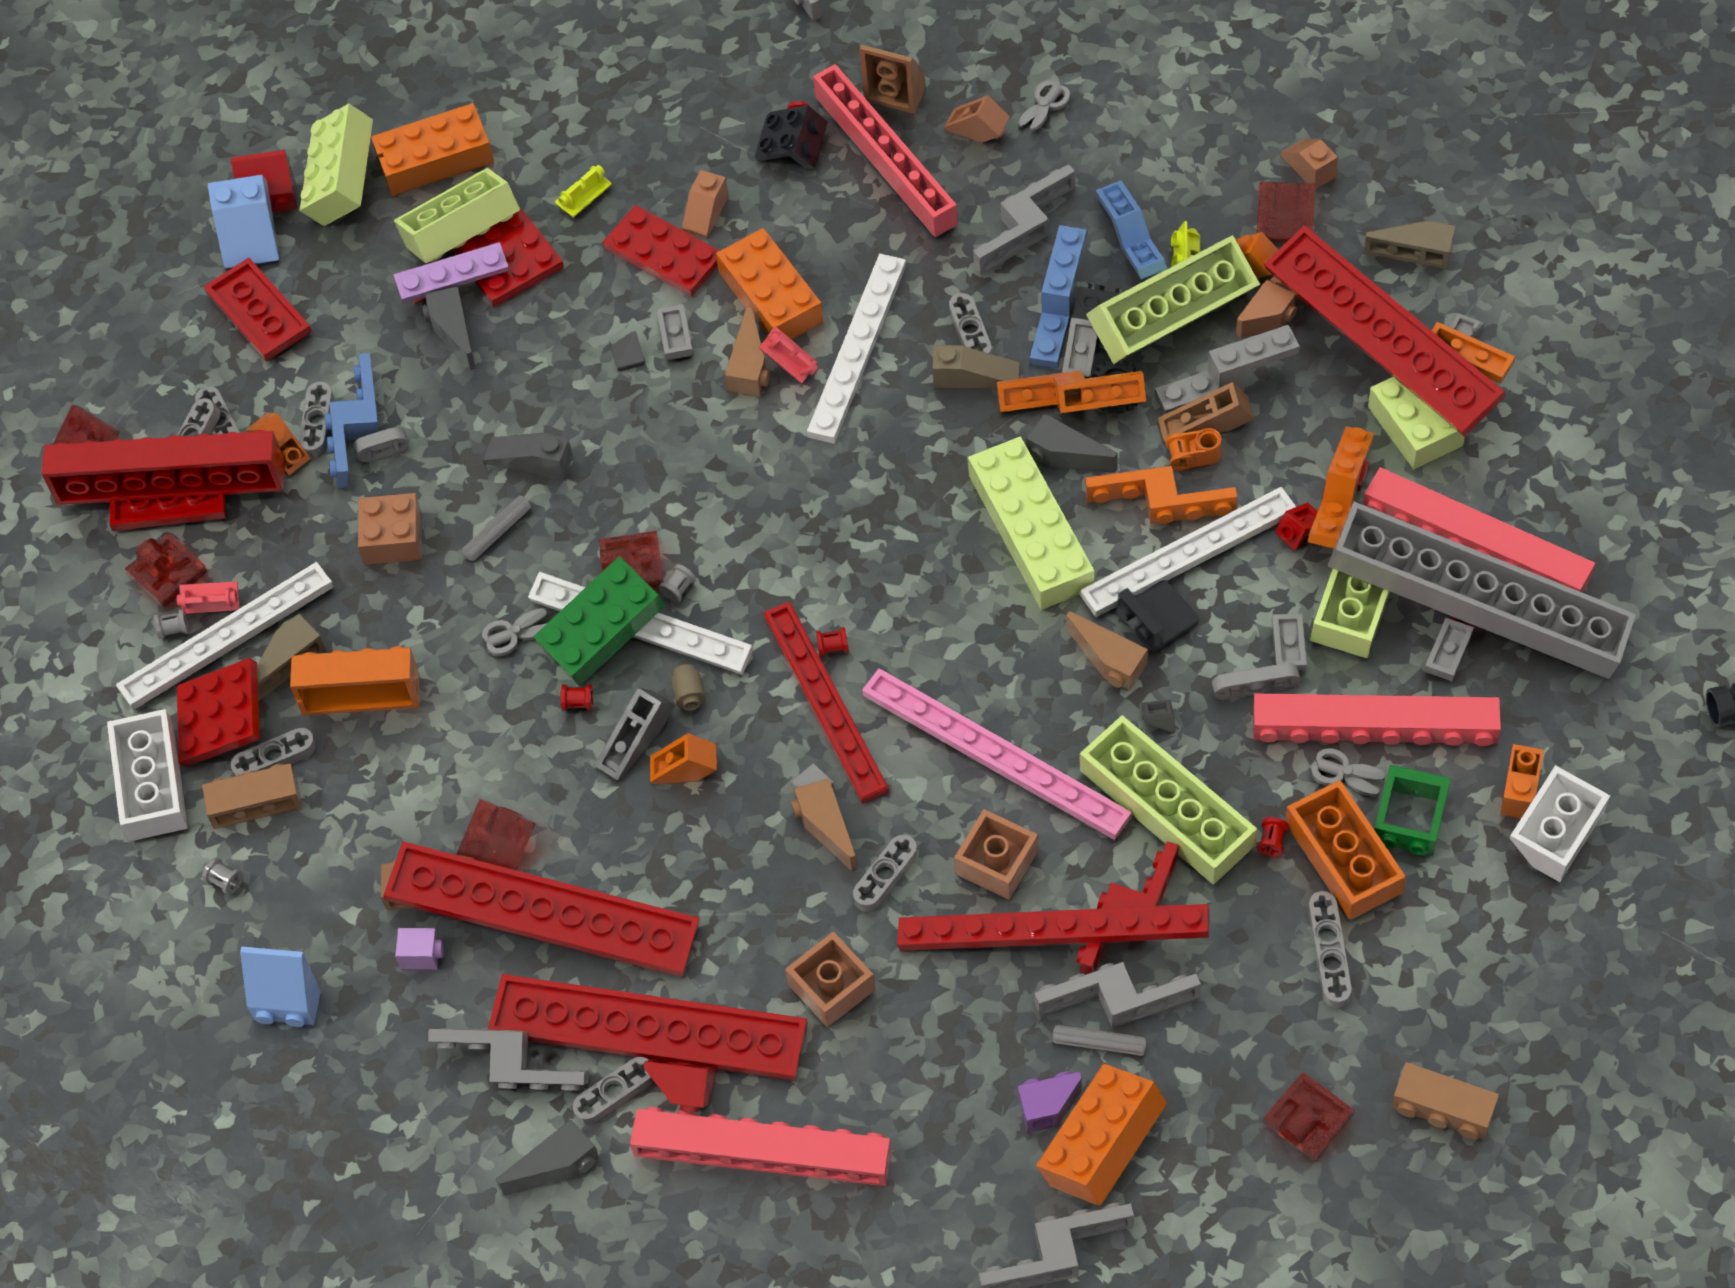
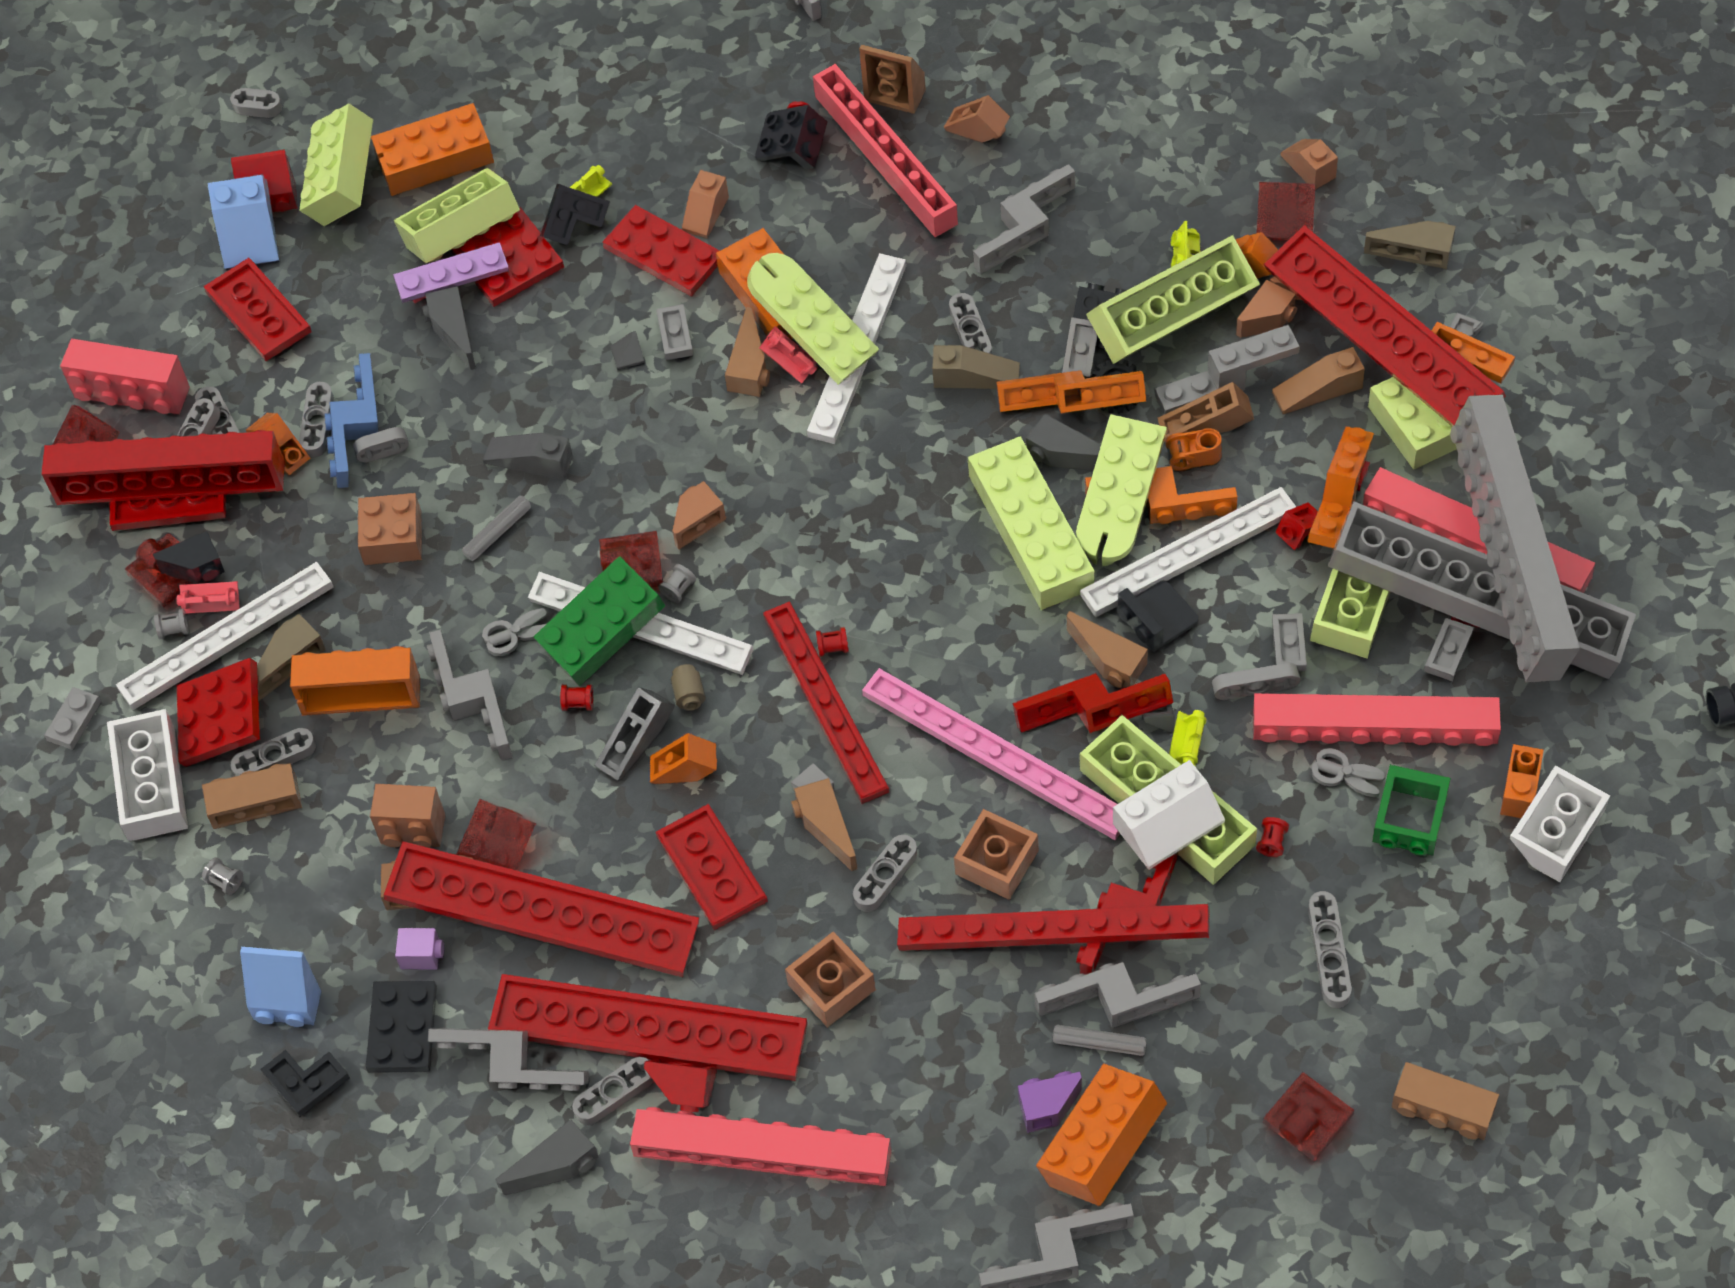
(72, 718): none -> light grey plate
(125, 376): none -> coral brick
(191, 559): none -> black slope
(256, 102): none -> light grey beam
(308, 1087): none -> black plate
(400, 1026): none -> black plate
(407, 815): none -> nougat brick
(469, 695): none -> light grey bracket
(567, 207): none -> black plate
(696, 514): none -> nougat slope
(711, 867): none -> red tile
(809, 316): none -> yellowish green plate
(1041, 110): light grey piece -> none
(1058, 296): medium blue bracket -> none
(1092, 702): none -> red bracket
(1119, 488): none -> yellowish green plate
(1131, 230): medium blue bracket -> none
(1168, 814): none -> white slope
(1187, 736): none -> neon yellow hinge
(1321, 381): none -> medium nougat slope
(1345, 850): orange brick -> none
(1514, 539): none -> light grey brick

